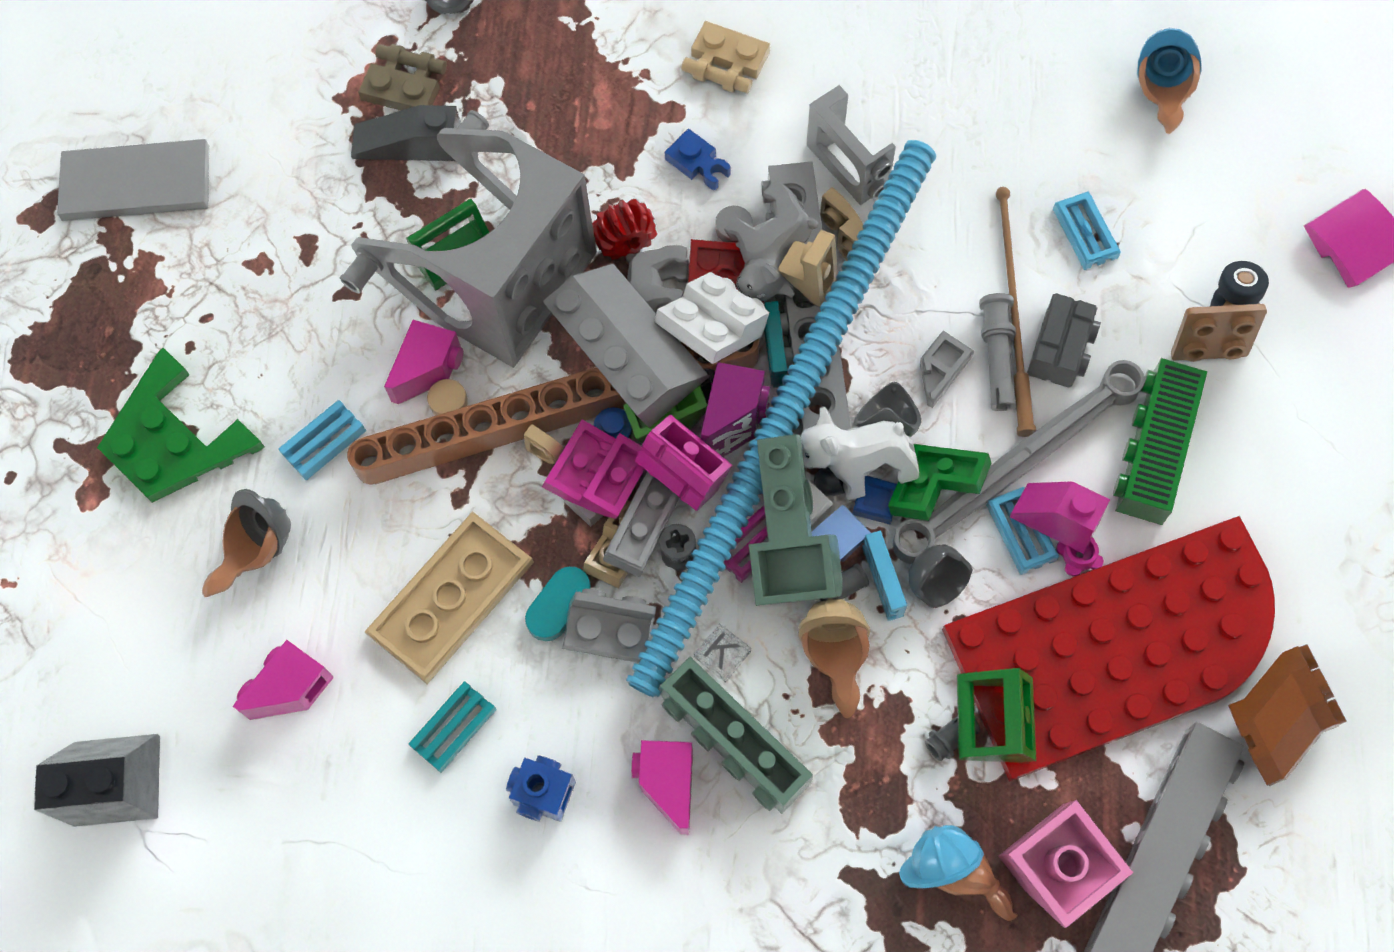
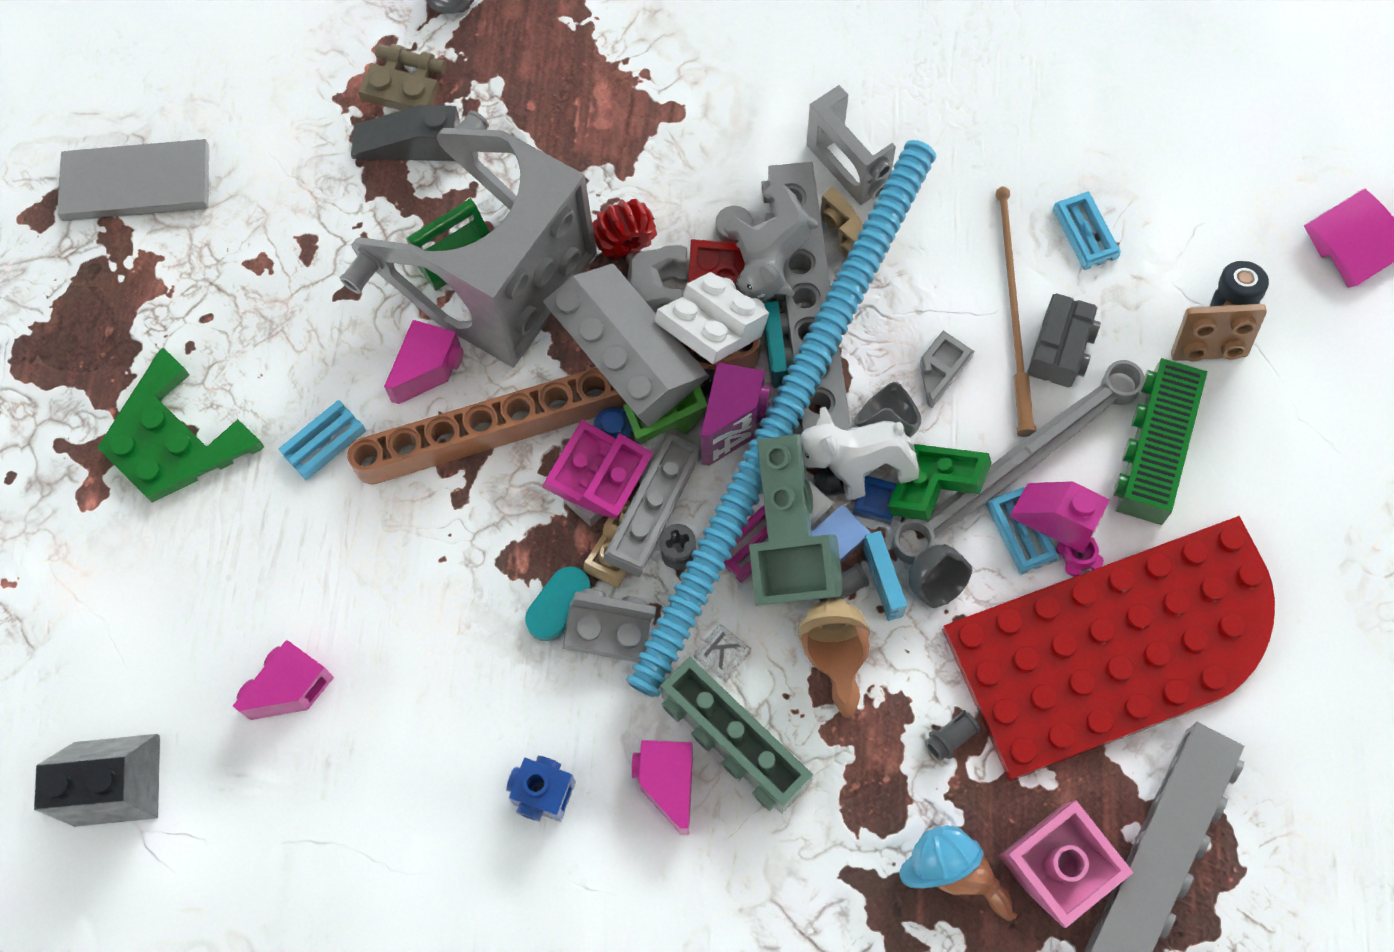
(250, 539): piece -> none
(440, 717): teal tile -> none
(446, 396): tan tile -> none
(449, 597): tan tile -> none
(542, 445): tan tile -> none
(683, 462): dark pink brick -> none
(696, 156): blue plate -> none
(728, 50): tan plate -> none
(812, 266): tan slope -> none
(998, 334): light grey pin -> none
(1017, 711): green tile -> none
(1169, 73): piece -> none
(1286, 714): dark orange brick -> none

